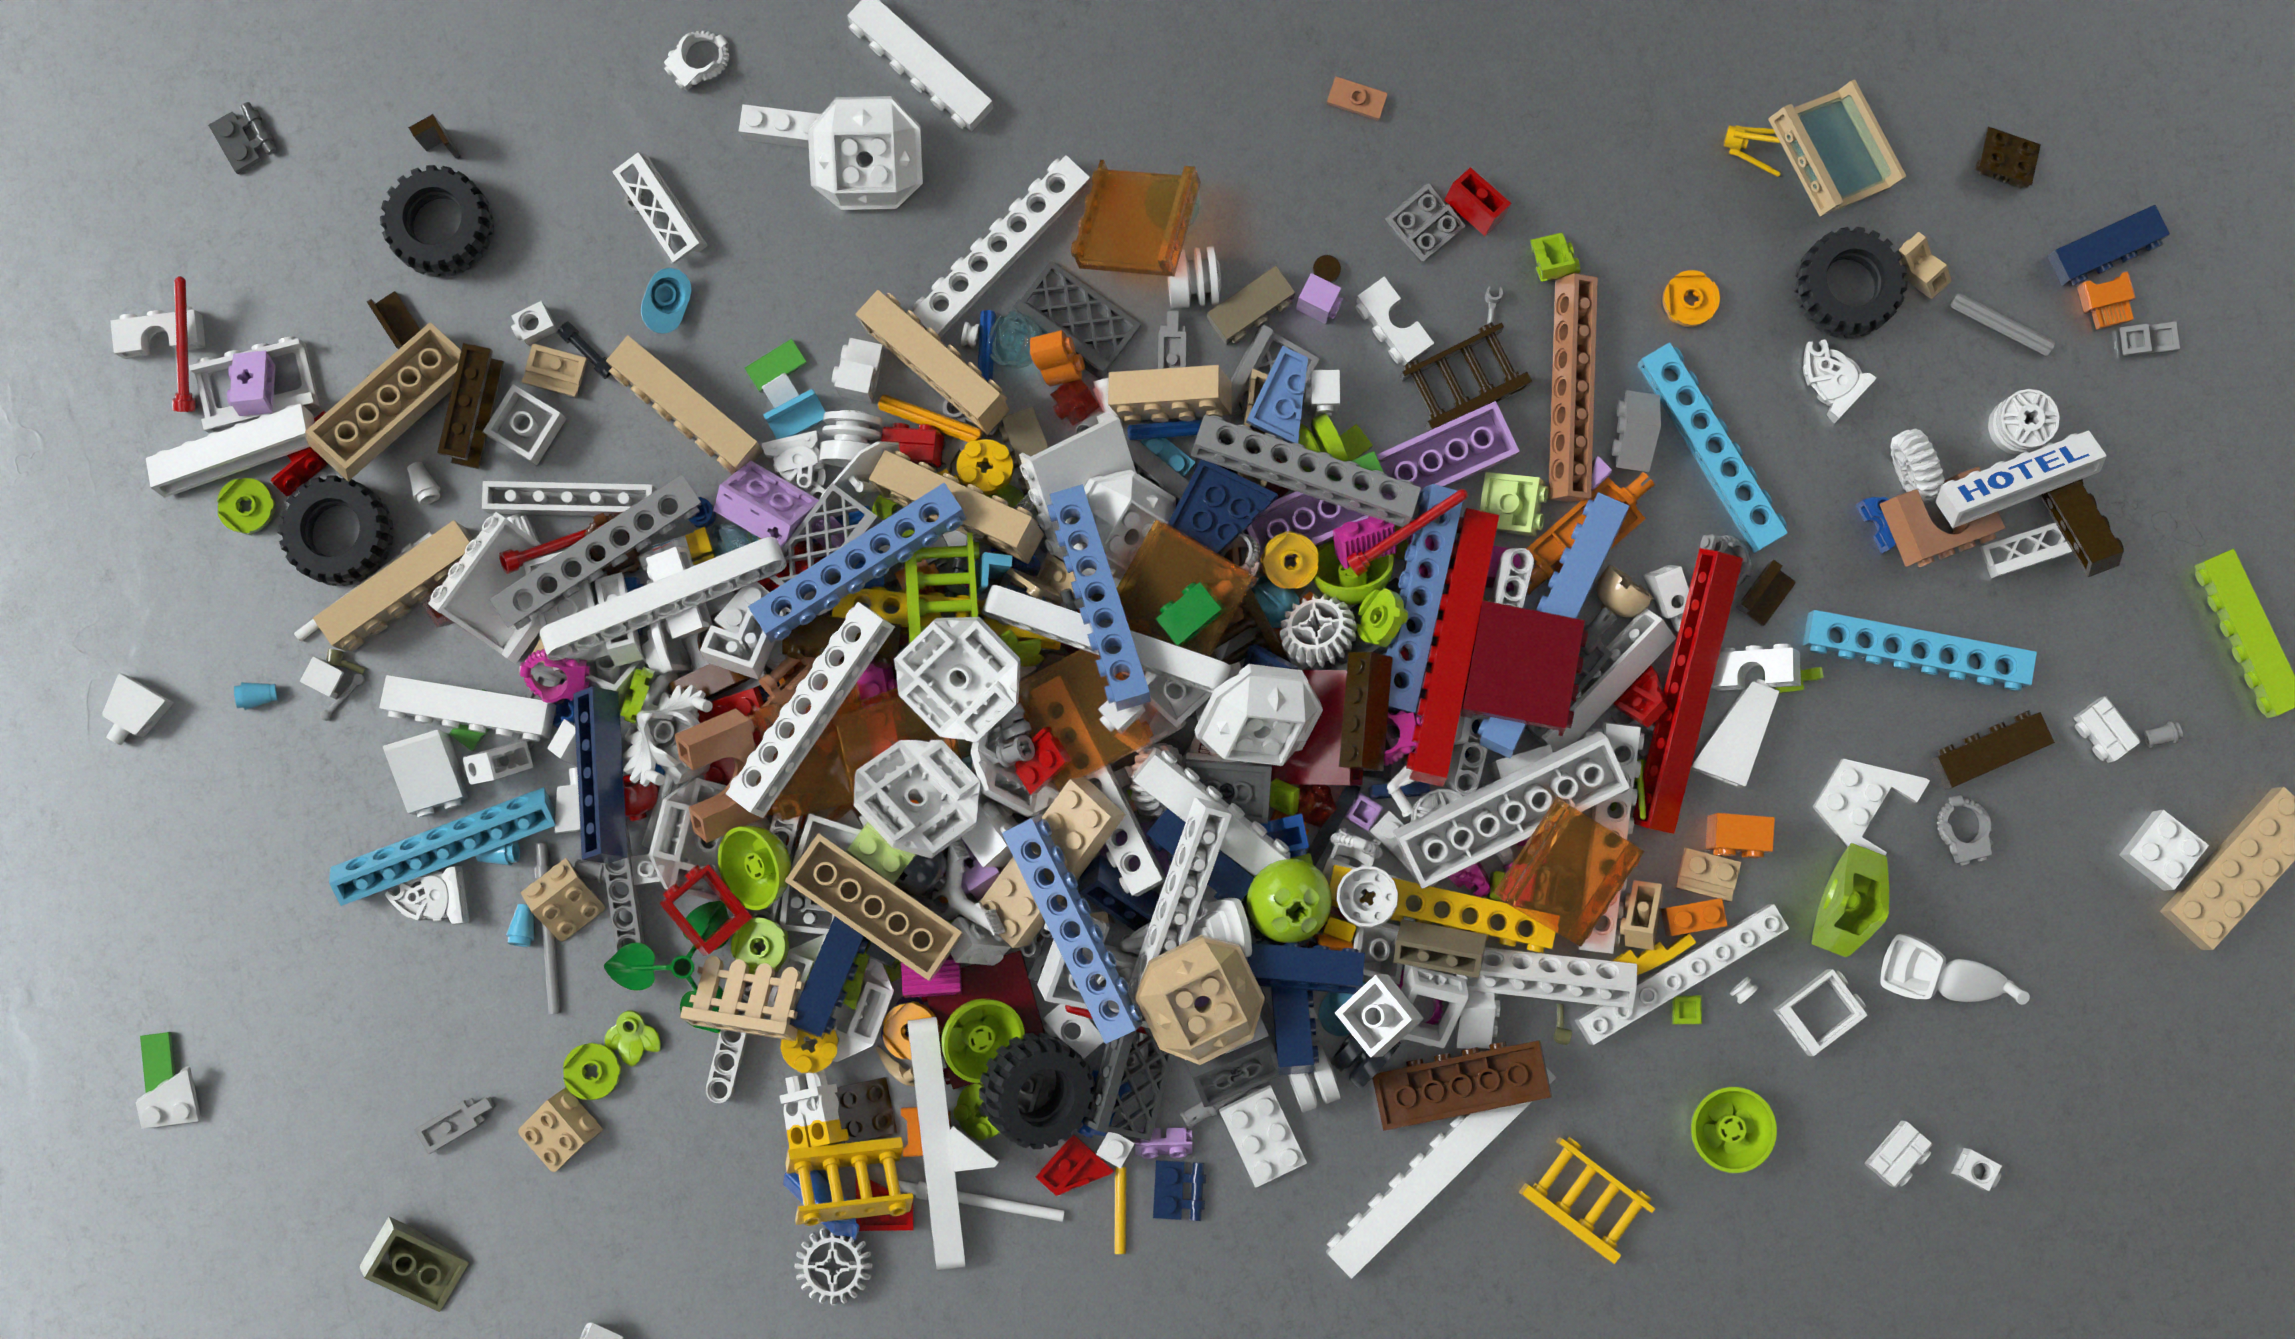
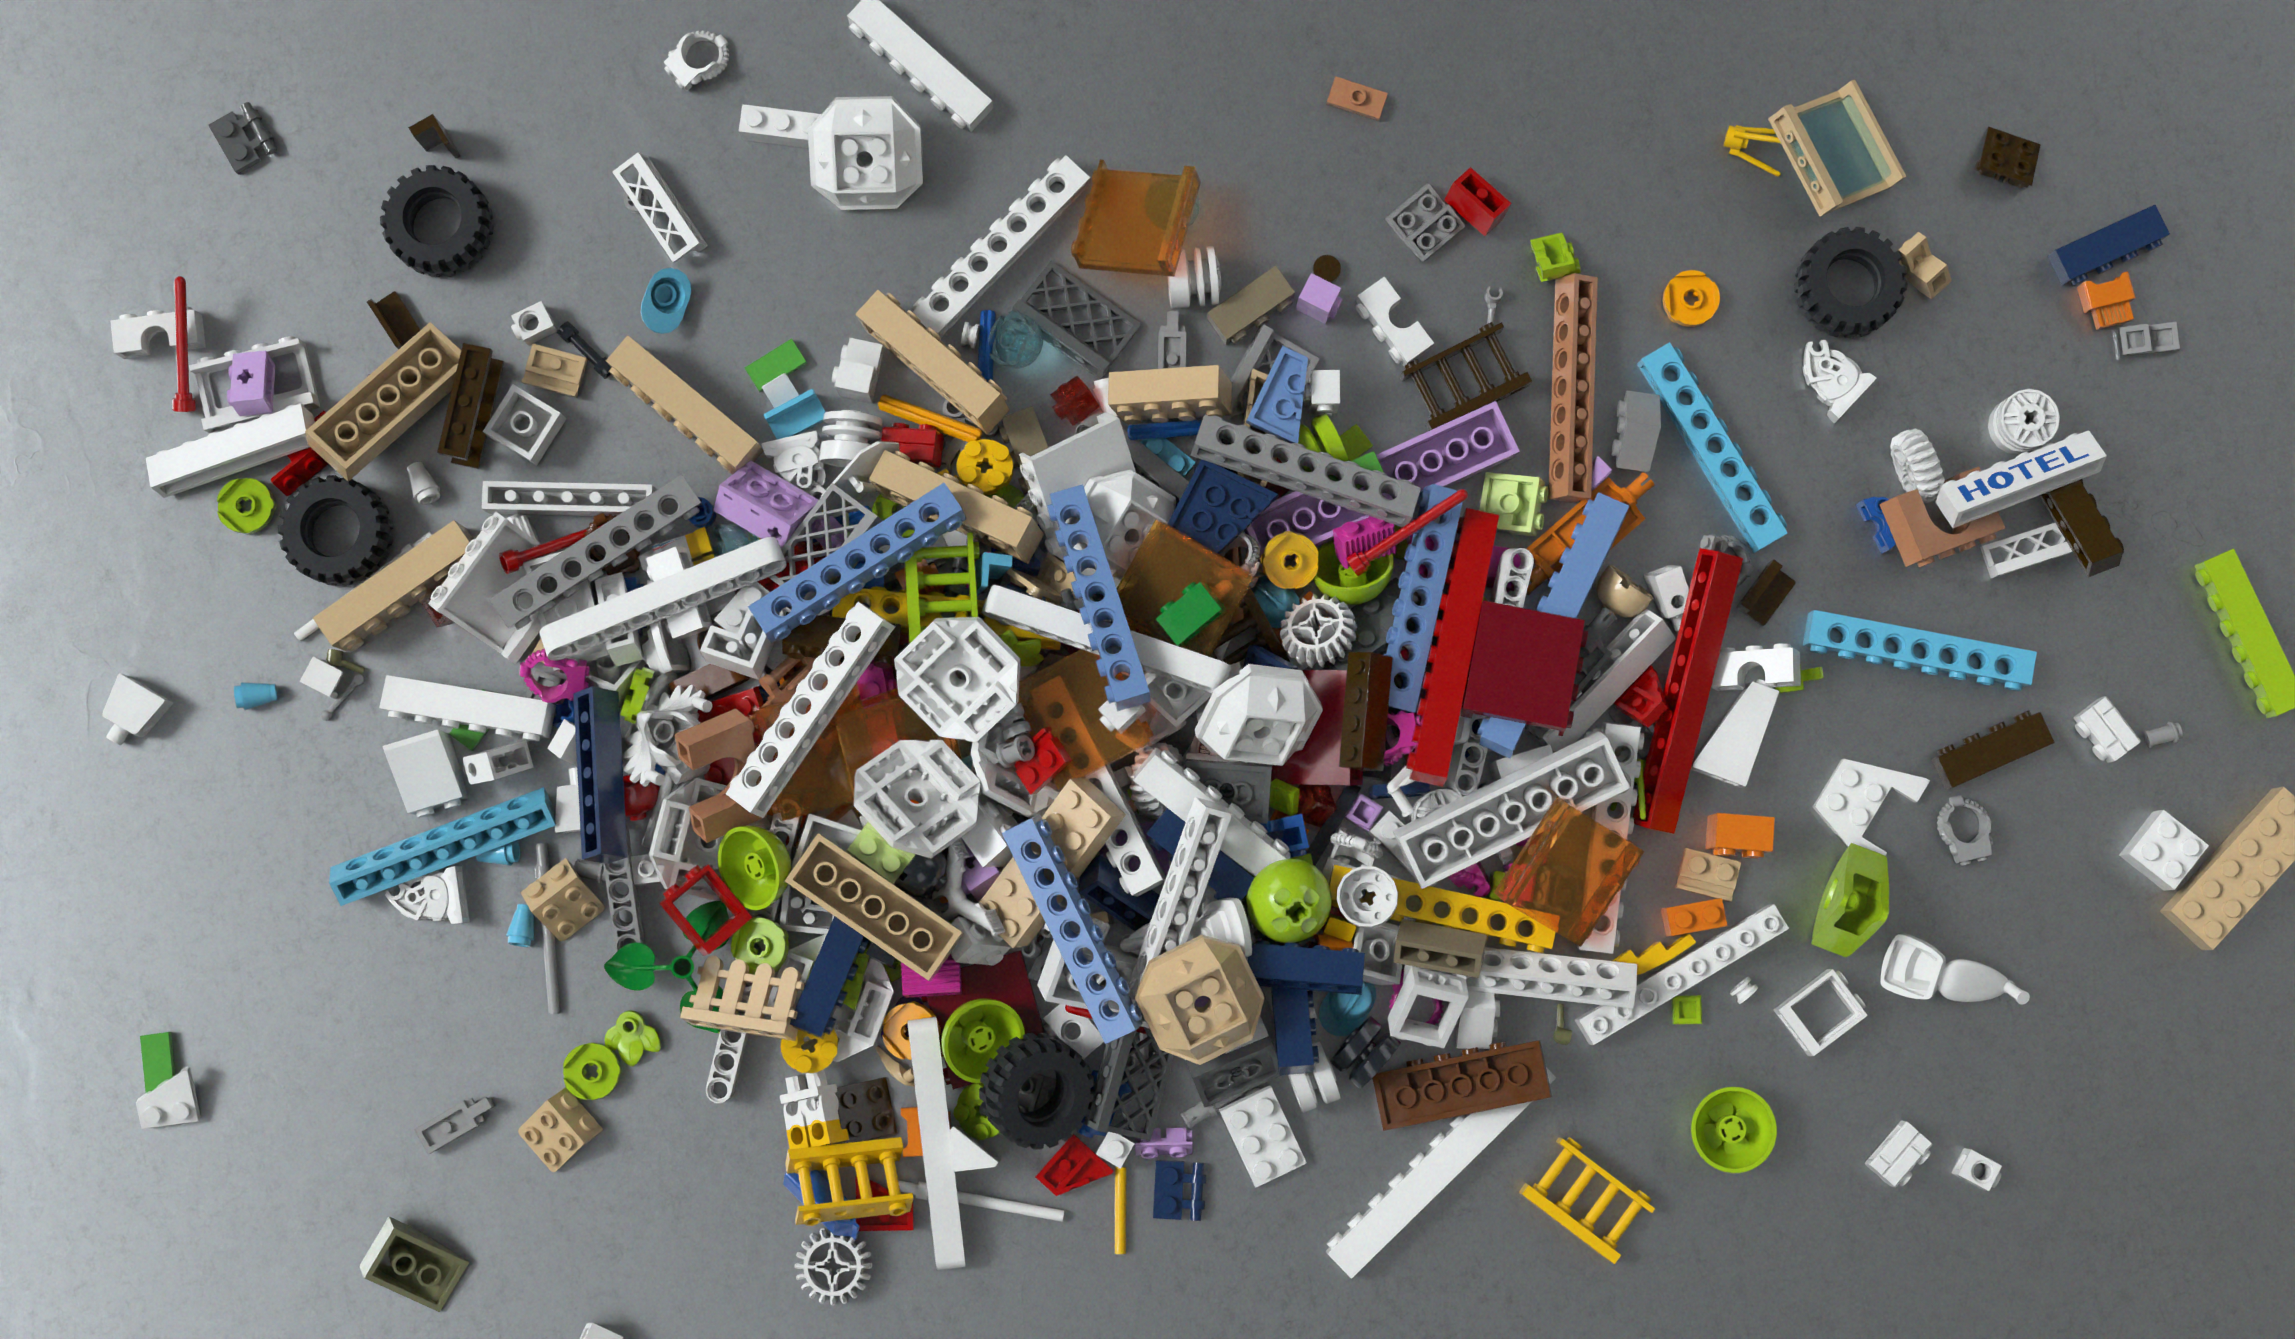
(1056, 358): orange brick -> none
(1379, 1015): white brick -> none
(1381, 629): lime plate -> none
(1643, 915): tan brick -> none
(2002, 324): light grey axle -> none

